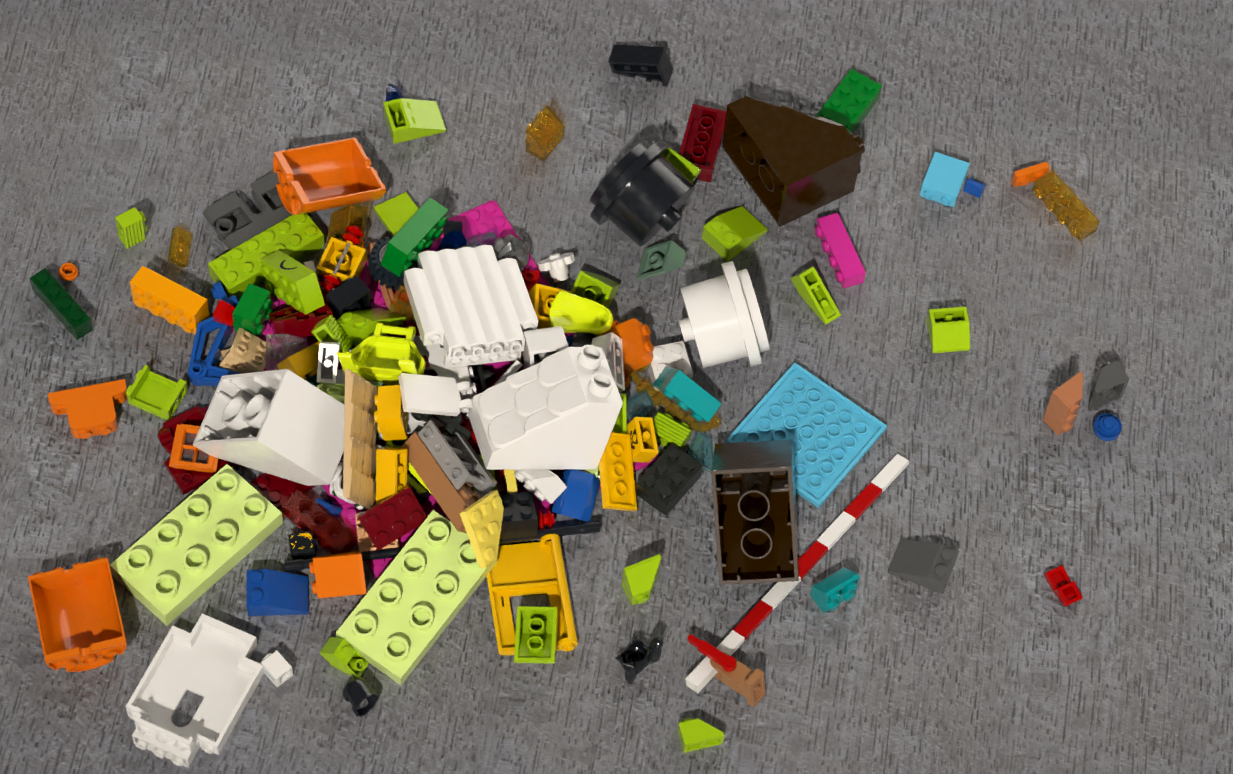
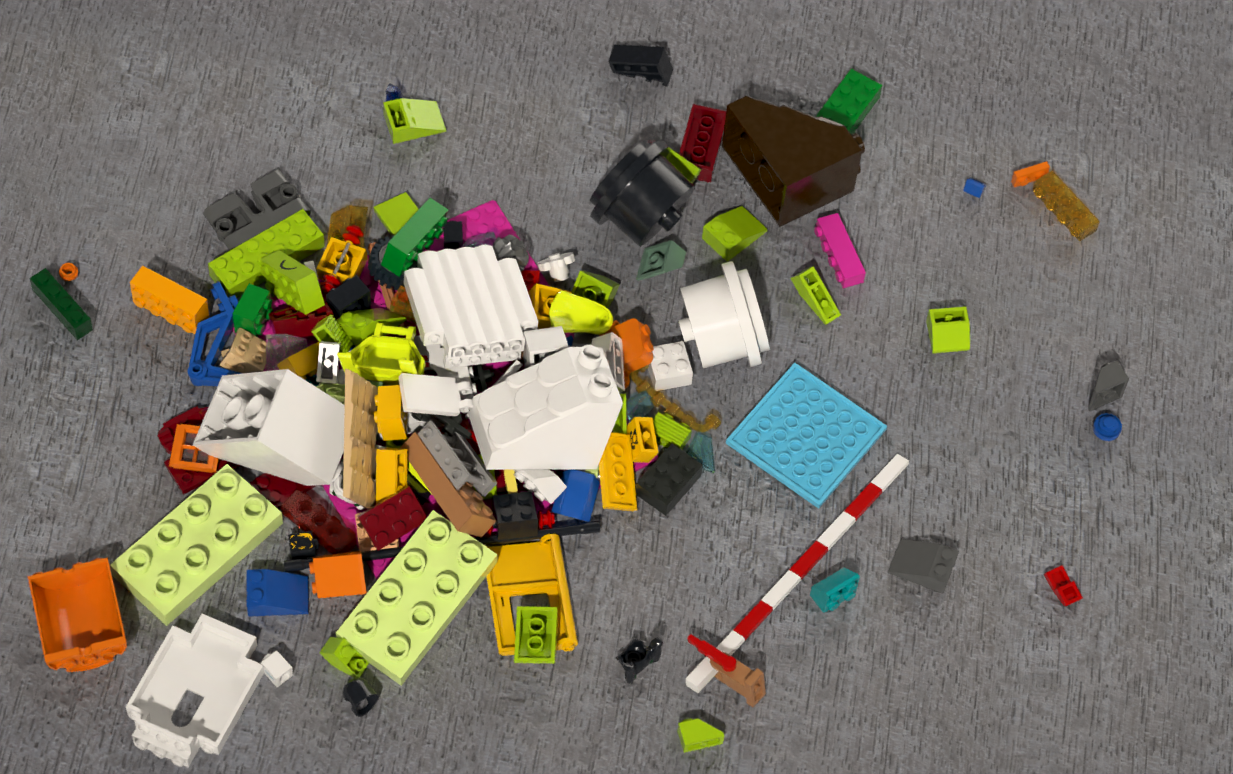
(90, 407): orange brick -> none
(131, 227): lime brick -> none
(156, 393): lime panel -> none
(179, 247): clear yellow plate -> none
(223, 313): red slope -> none
(326, 176): orange cylinder -> none
(331, 508): blue slope -> none
(453, 240): clear blue brick -> none
(483, 527): light yellow plate -> none
(544, 134): clear yellow slope -> none
(640, 579): lime slope -> none
(687, 394): teal wedge -> none
(755, 512): dark brown slope -> none
(944, 179): medium azure panel -> none
(1064, 405): nougat slope -> none

